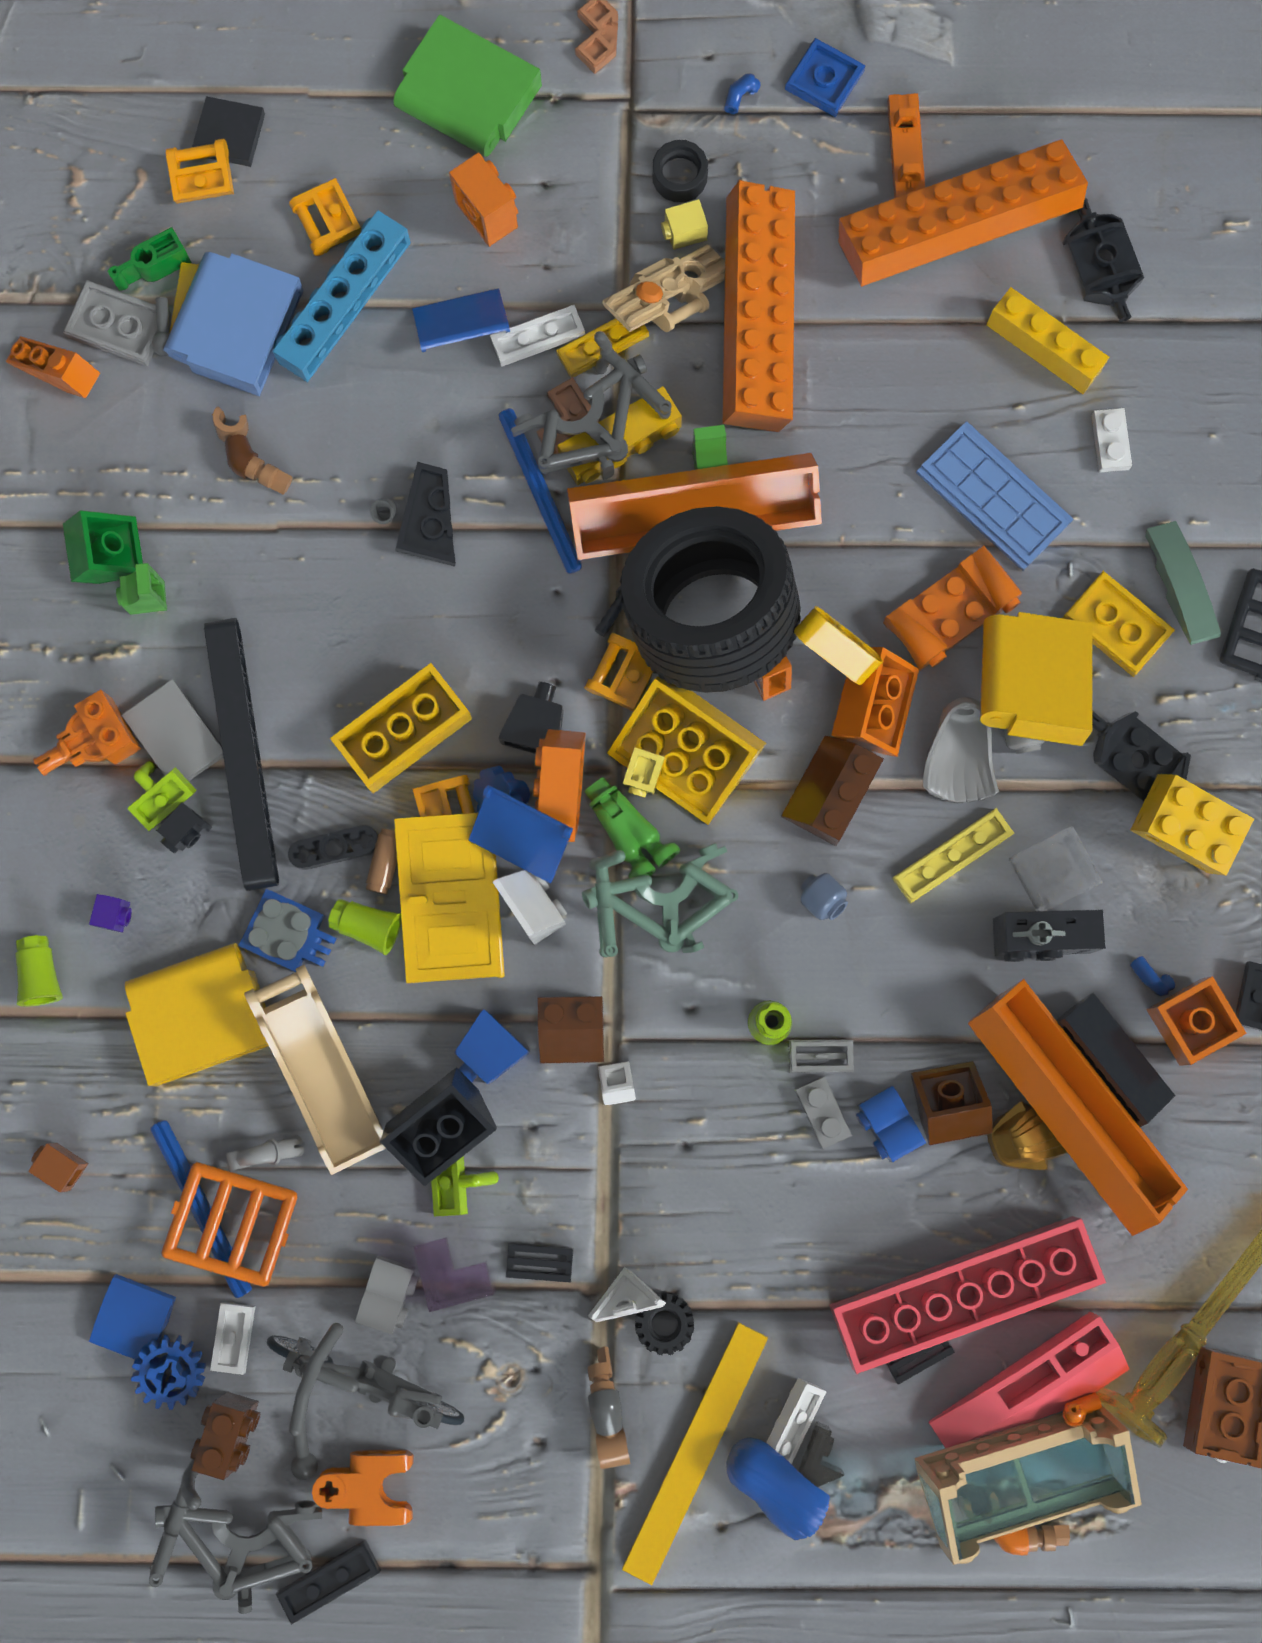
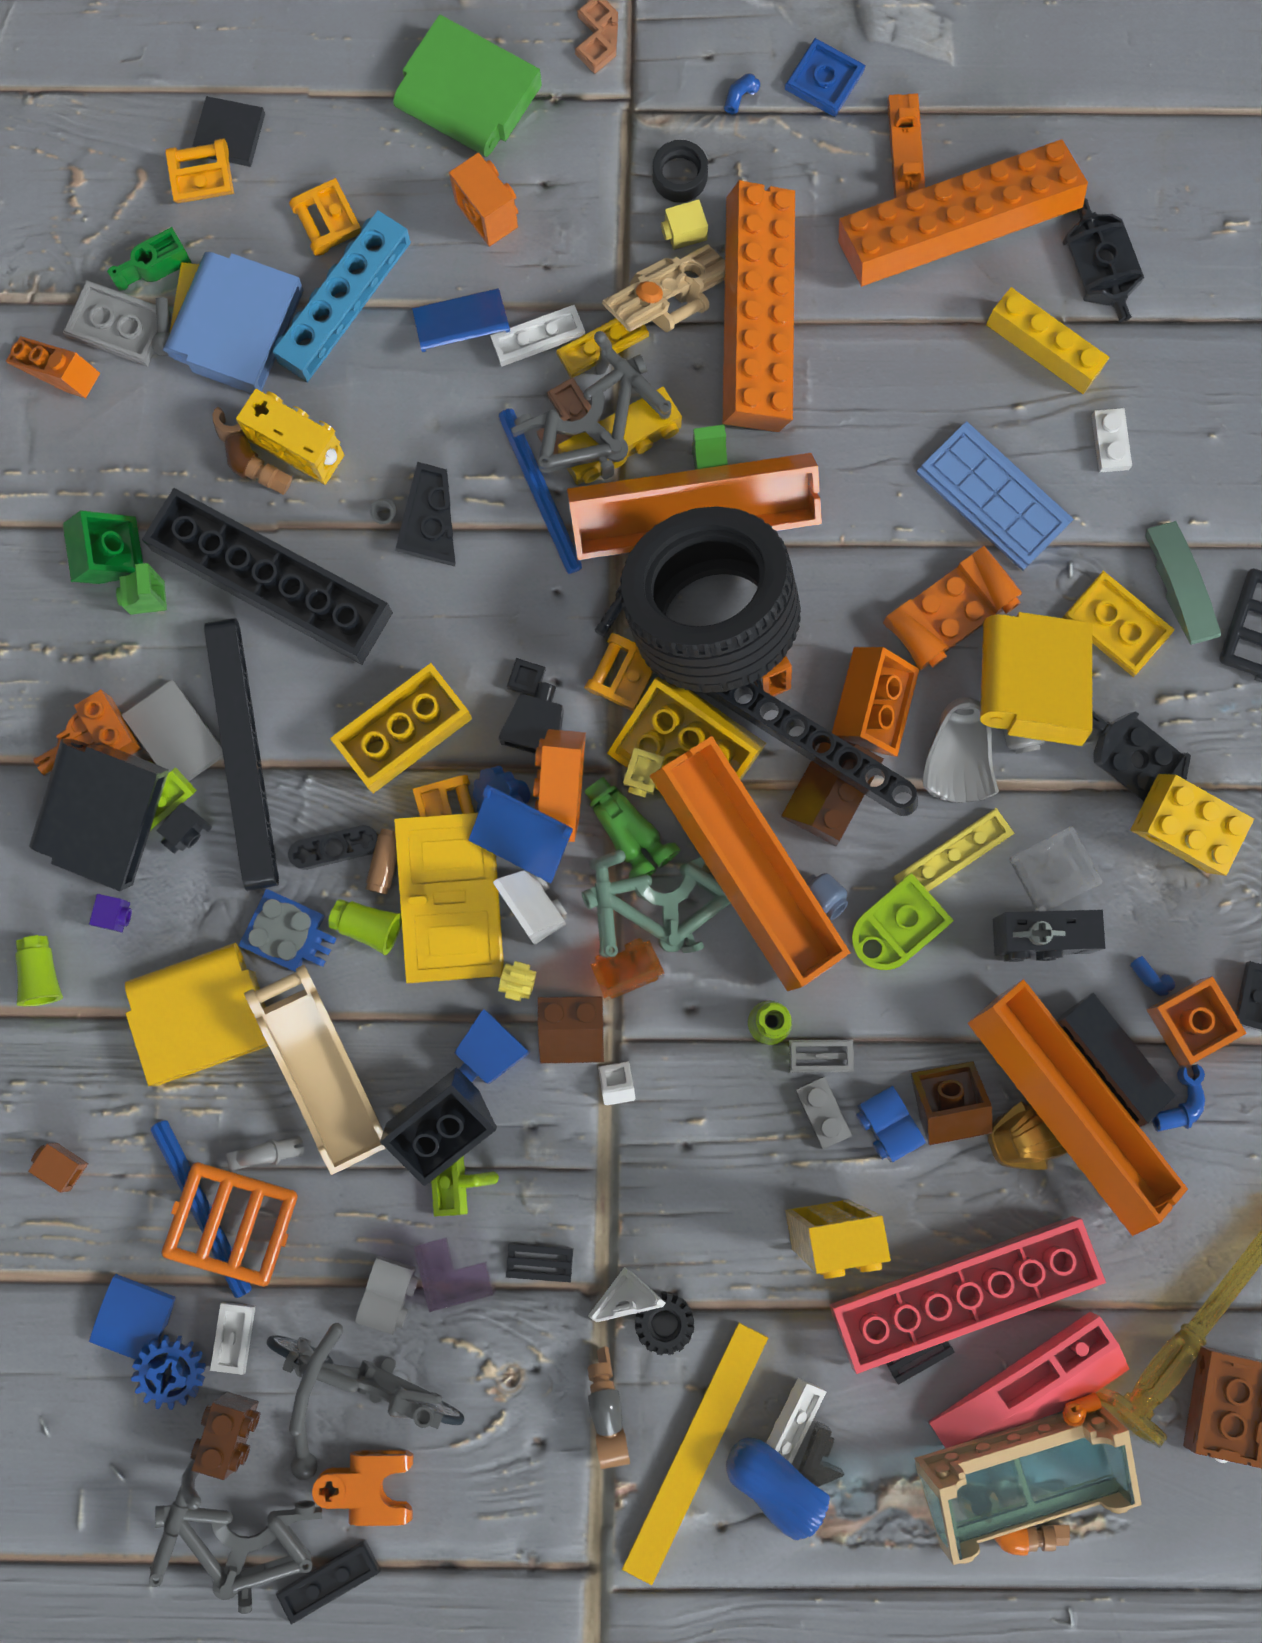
(98, 812): none -> black piece
(267, 576): none -> black brick
(291, 435): none -> yellow piece
(517, 981): none -> light yellow gear
(525, 677): none -> black tile
(628, 969): none -> clear orange slope
(750, 864): none -> orange piece
(814, 735): none -> black beam
(838, 645): yellow beam -> none
(838, 1237): none -> yellow brick
(901, 923): none -> lime tile
(1187, 1112): none -> blue piece

